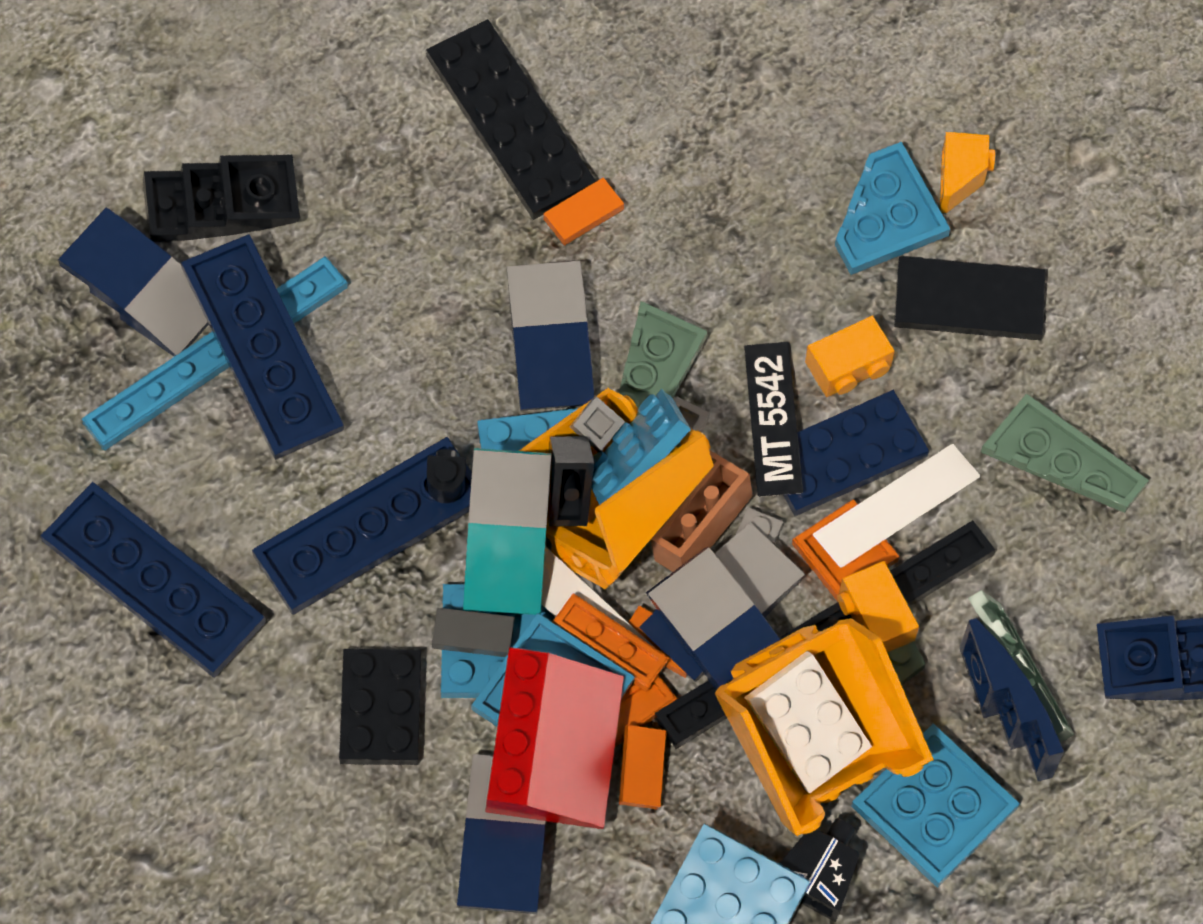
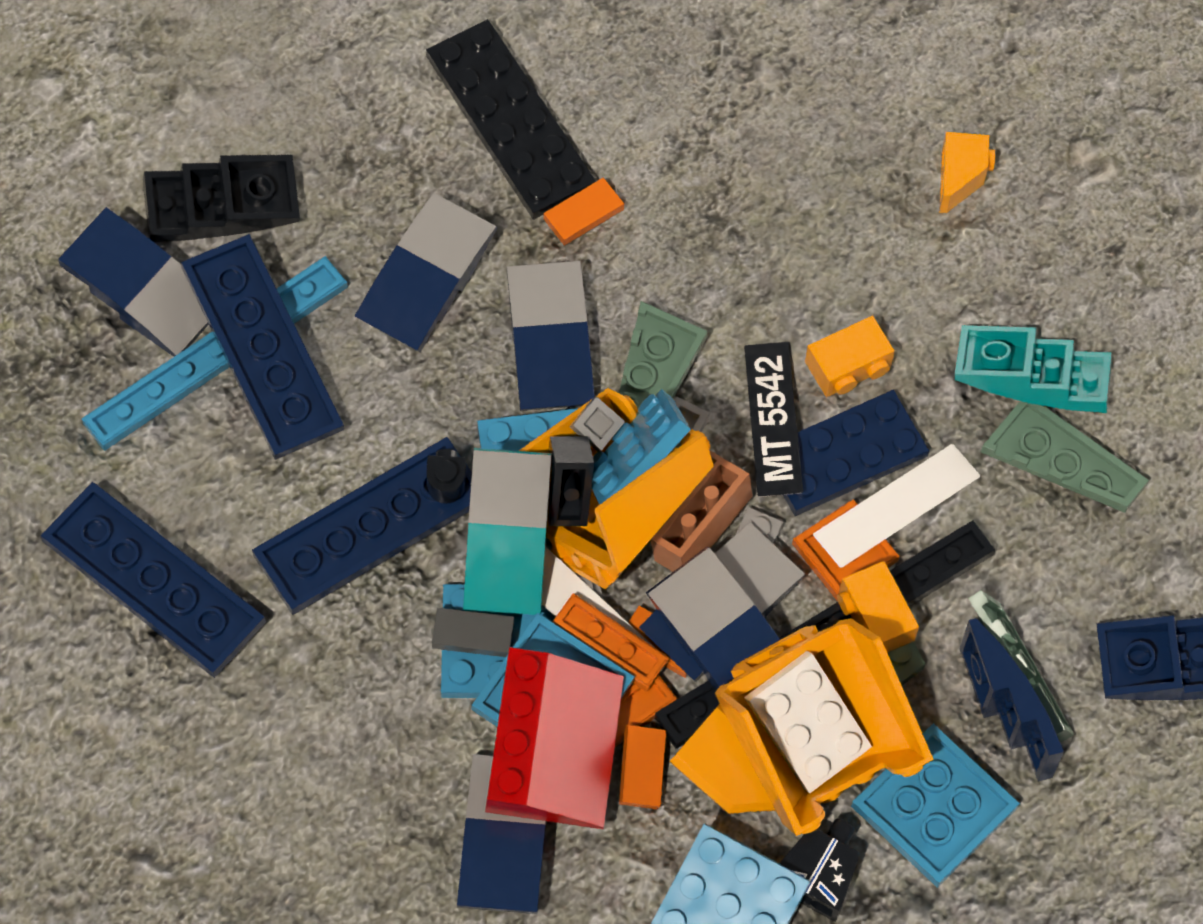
(380, 707): black plate -> none
(426, 271): none -> slope
(721, 767): none -> light orange tile
(888, 212): dark azure plate -> none
(969, 298): black tile -> none
(1033, 369): none -> teal slope

